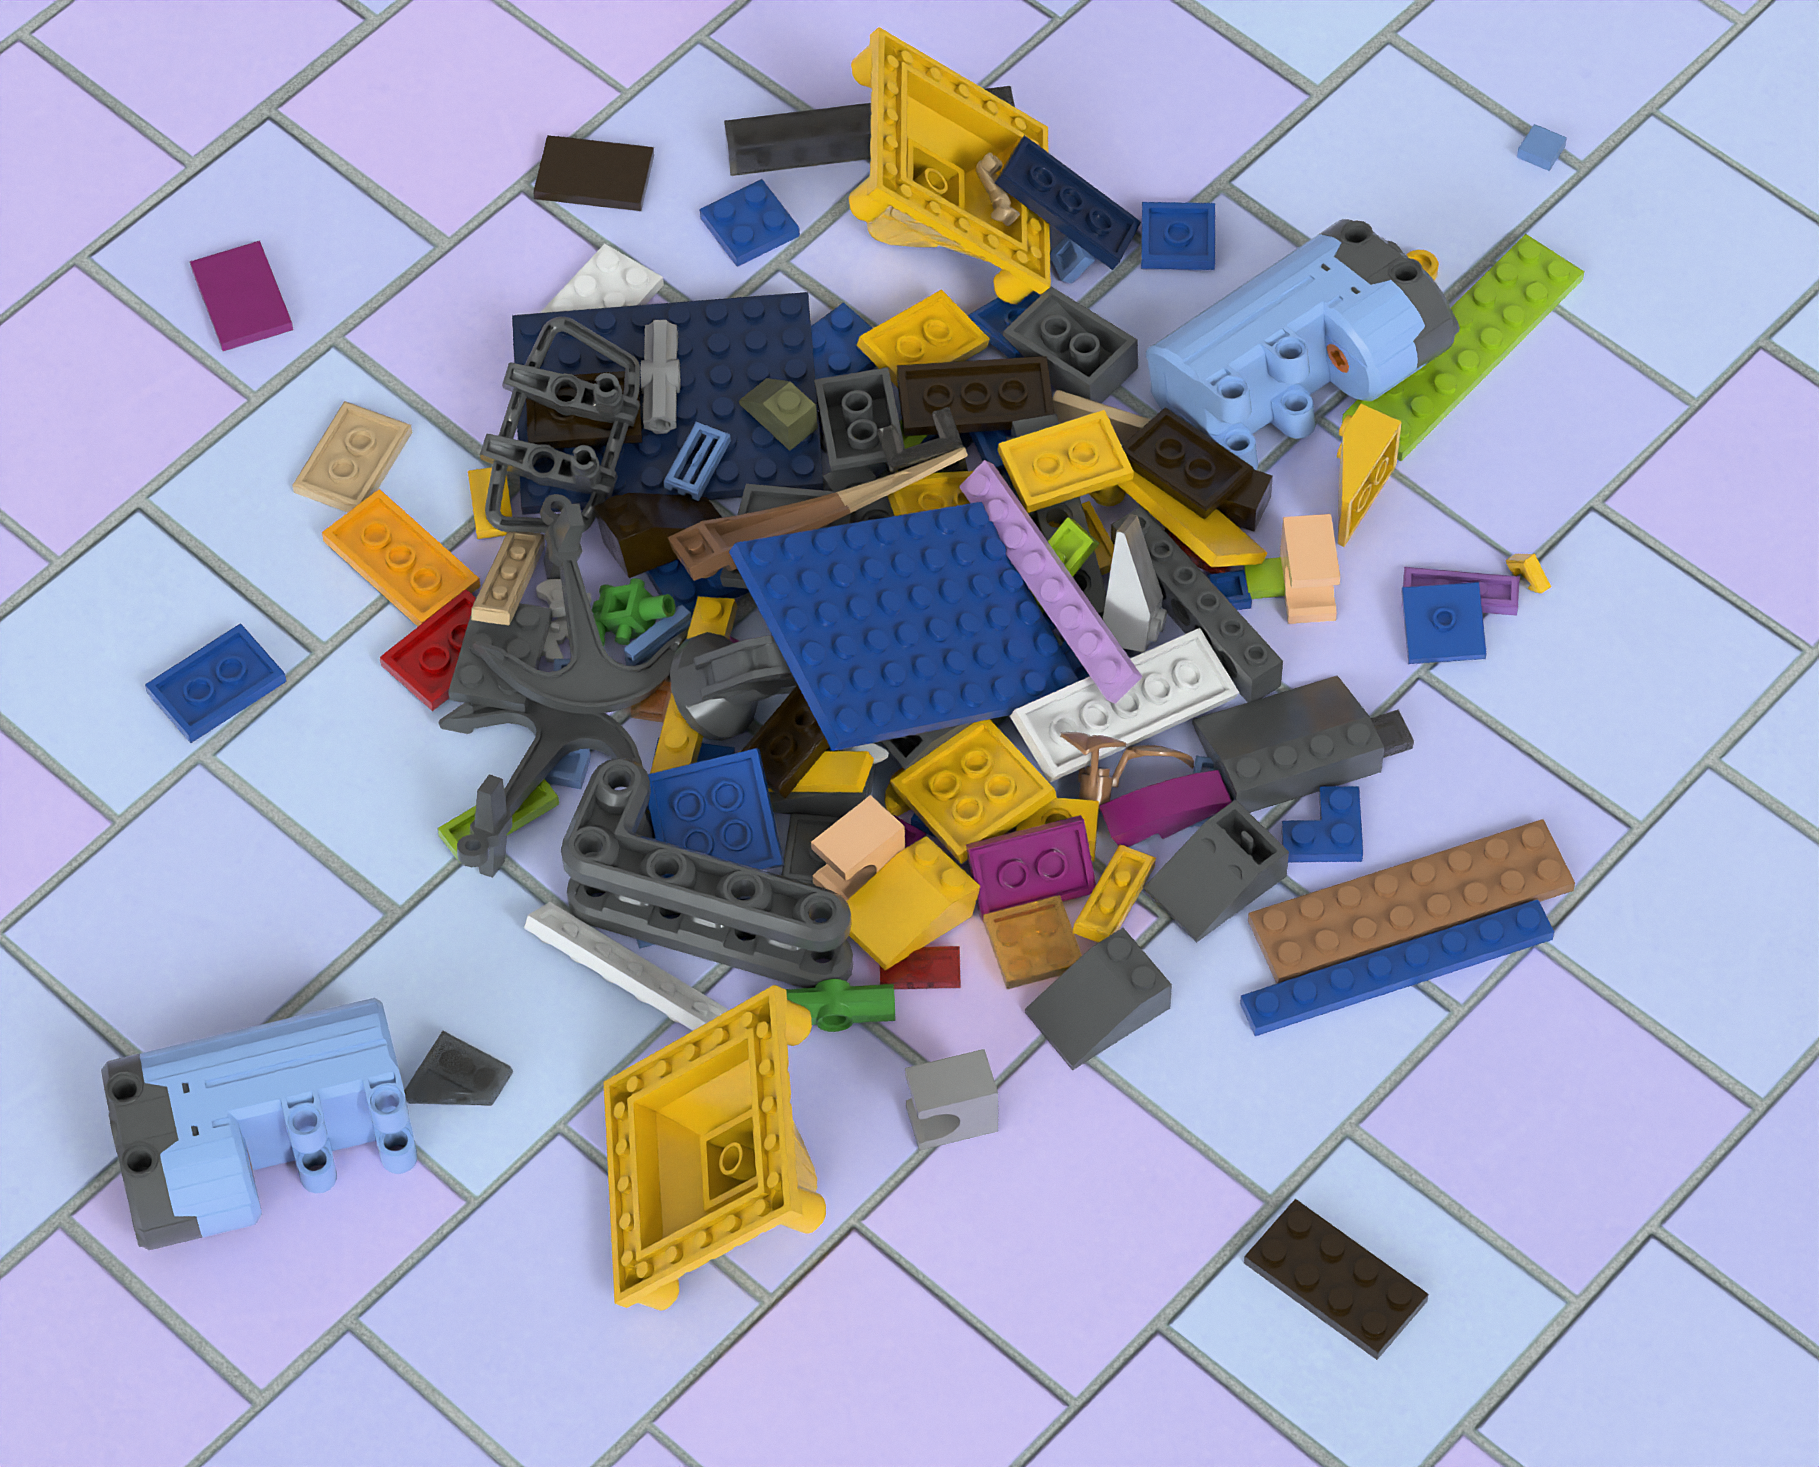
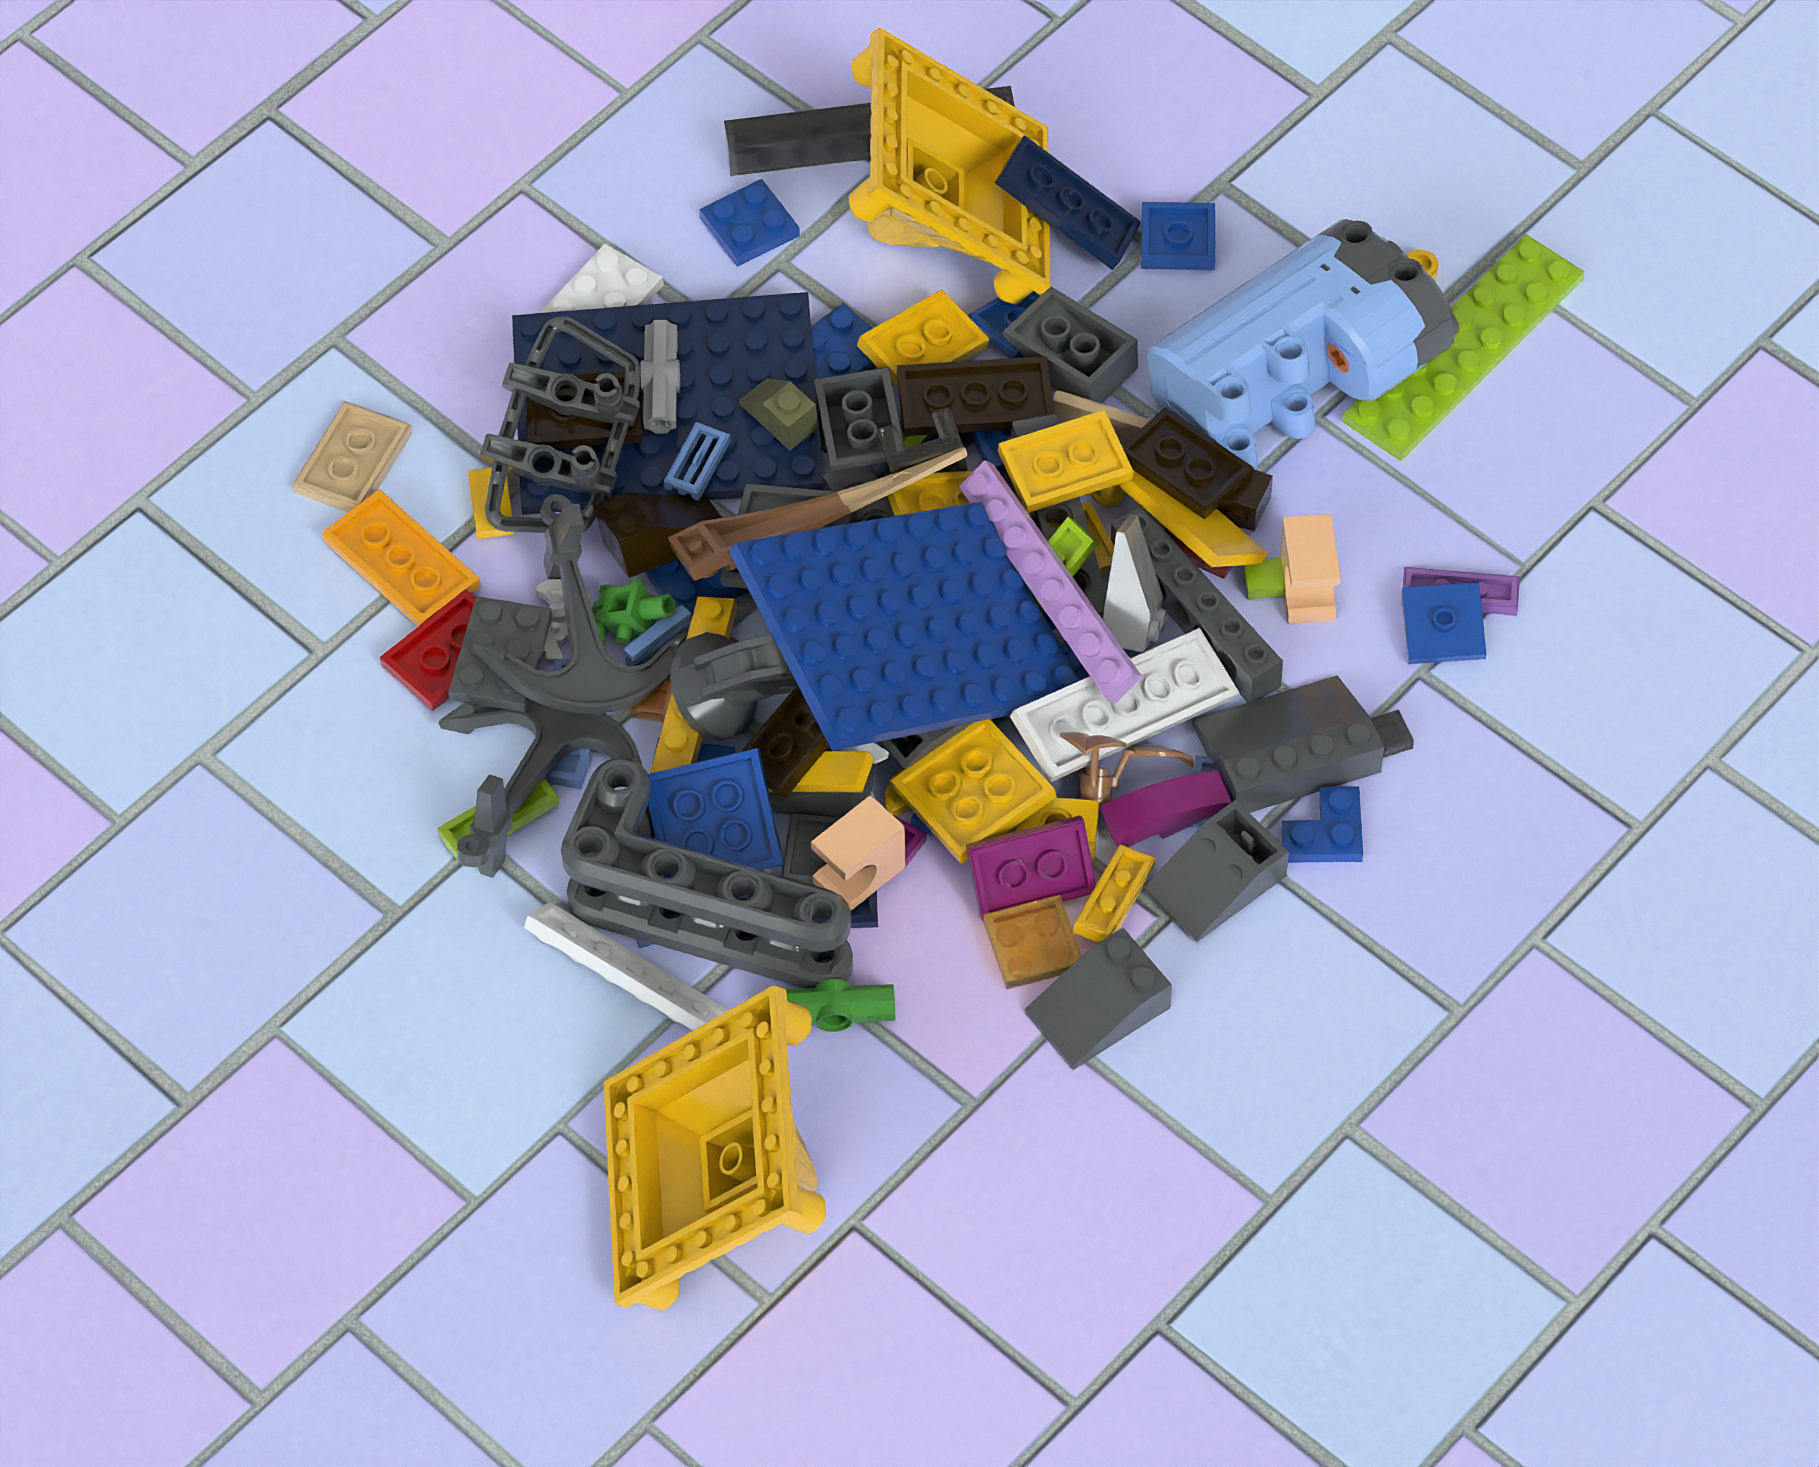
(215, 683): blue plate -> none
(218, 1107): light blue piece -> none
(241, 296): magenta tile -> none
(457, 1075): clear smoke wing -> none
(508, 577): tan tile -> none
(594, 173): dark brown tile -> none
(911, 903): yellow slope -> none
(925, 969): clear red plate -> none
(952, 1099): light grey piece -> none
(999, 198): tan arm -> none
(1070, 260): medium blue tile -> none
(1233, 587): blue tile -> none
(1336, 1279): dark brown plate -> none
(1366, 462): yellow slope -> none
(1396, 967): blue plate -> none
(1410, 900): medium nougat plate -> none
(1530, 569): yellow tile -> none
(1541, 147): medium blue tile -> none

